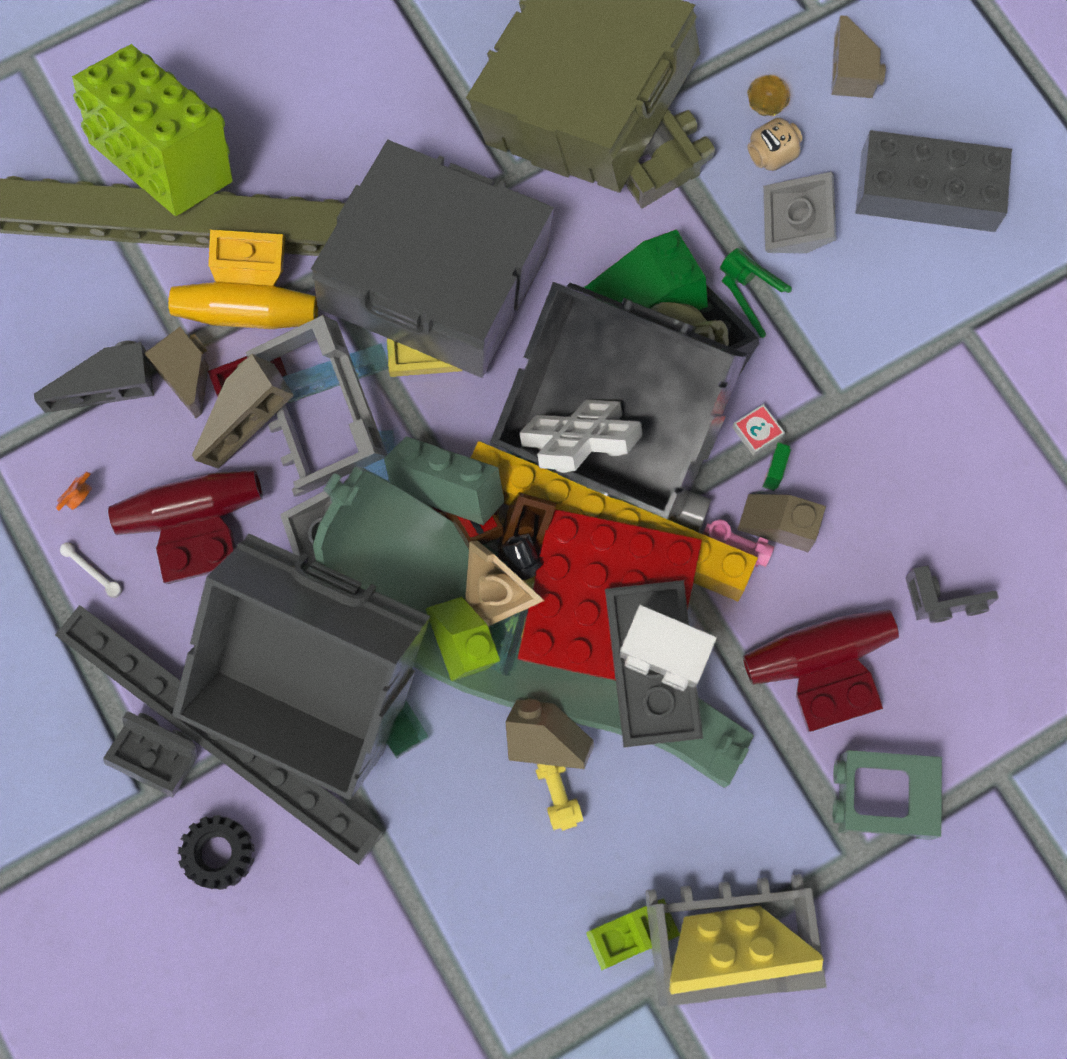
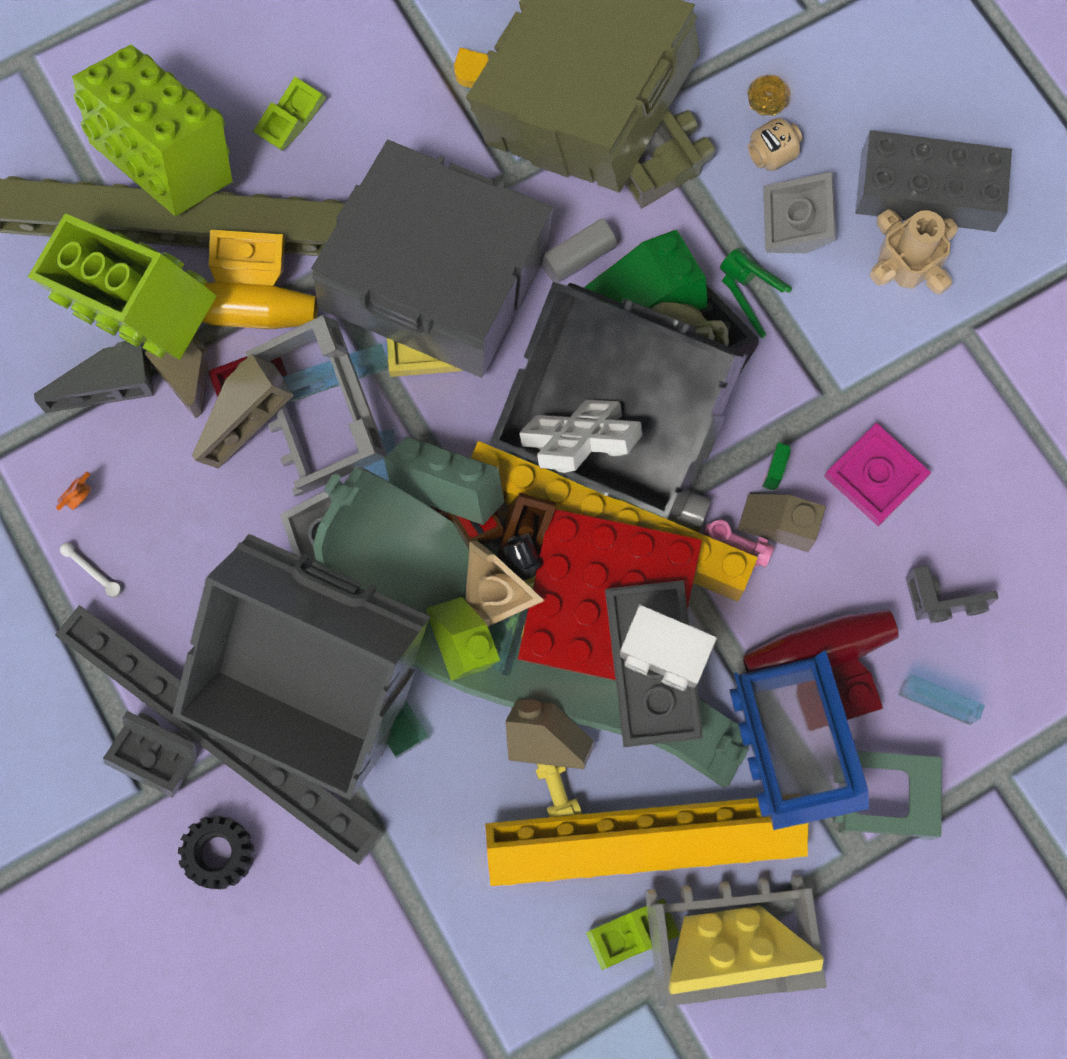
(123, 286): none -> lime brick
(188, 519): dark red plate -> none
(291, 115): none -> lime slope
(469, 66): none -> yellow tile
(579, 251): none -> light grey brick
(637, 842): none -> yellow brick
(758, 430): tile -> none
(799, 743): none -> window
(855, 62): dark tan slope -> none
(877, 474): none -> dark pink plate
(914, 250): none -> tan piece
(941, 699): none -> clear light blue tile

